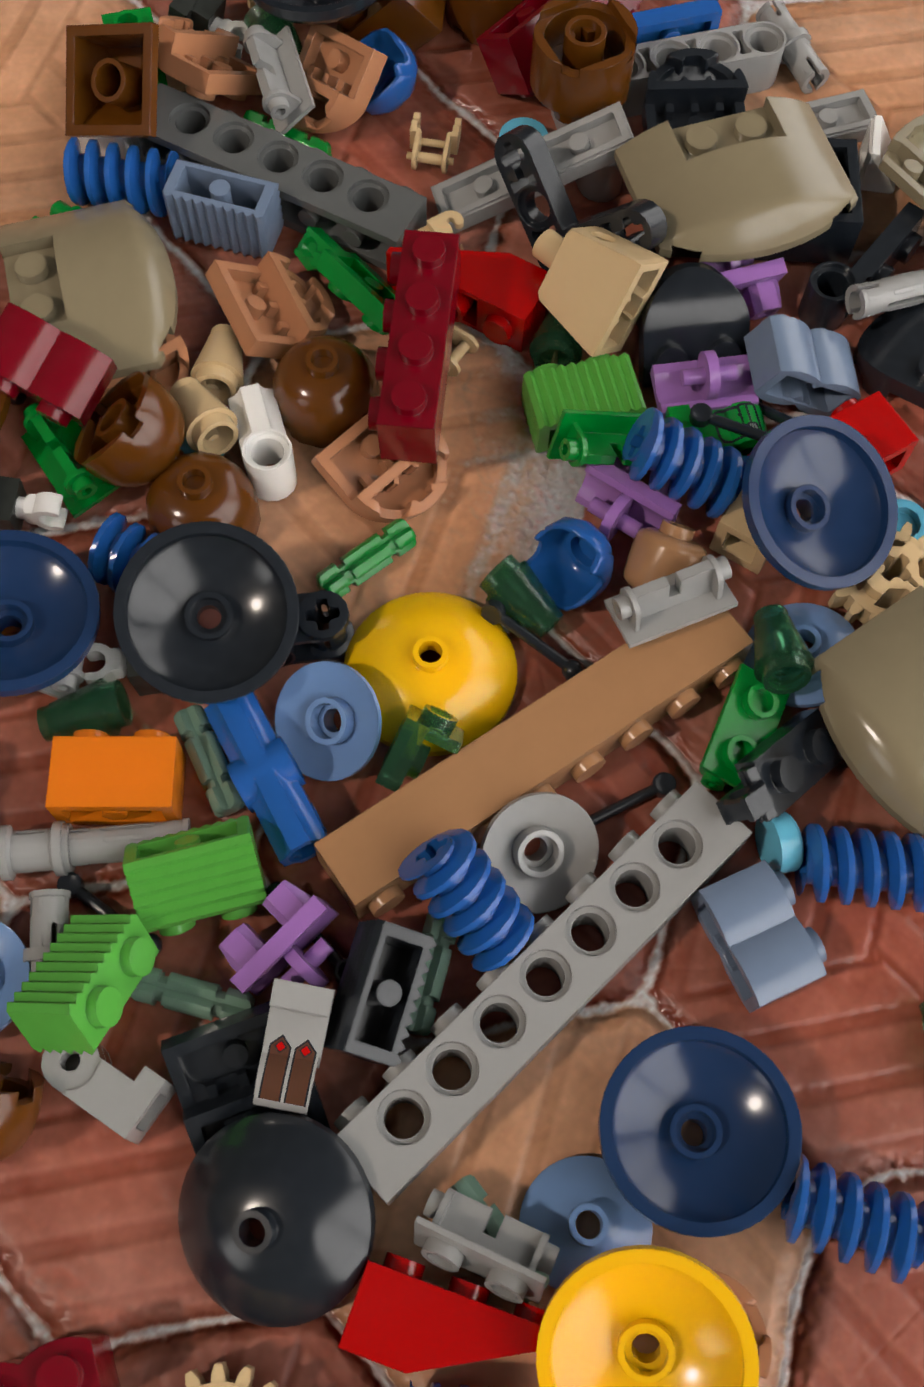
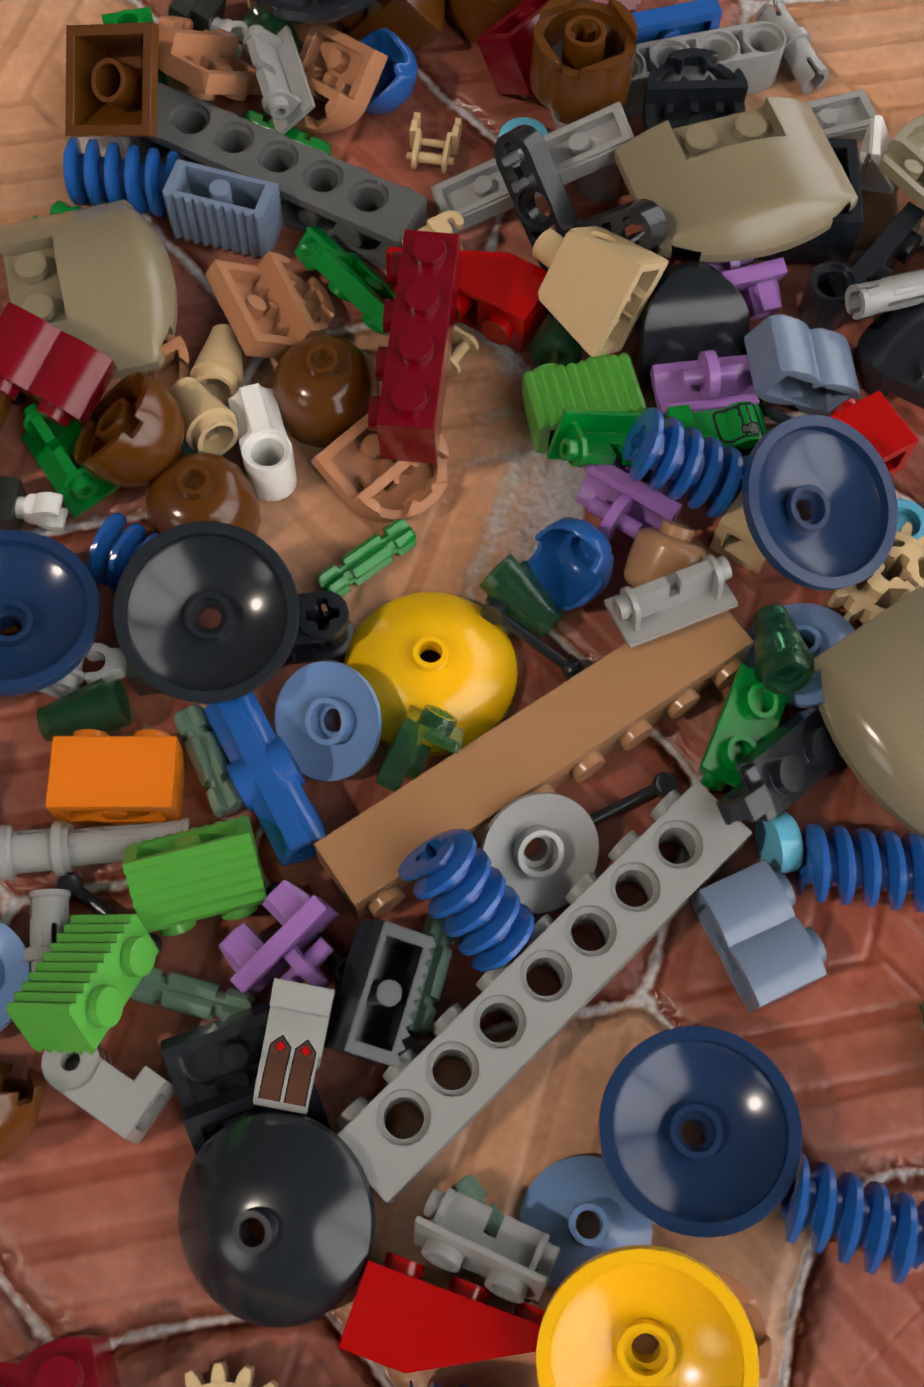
(702, 415): black hinge -> none

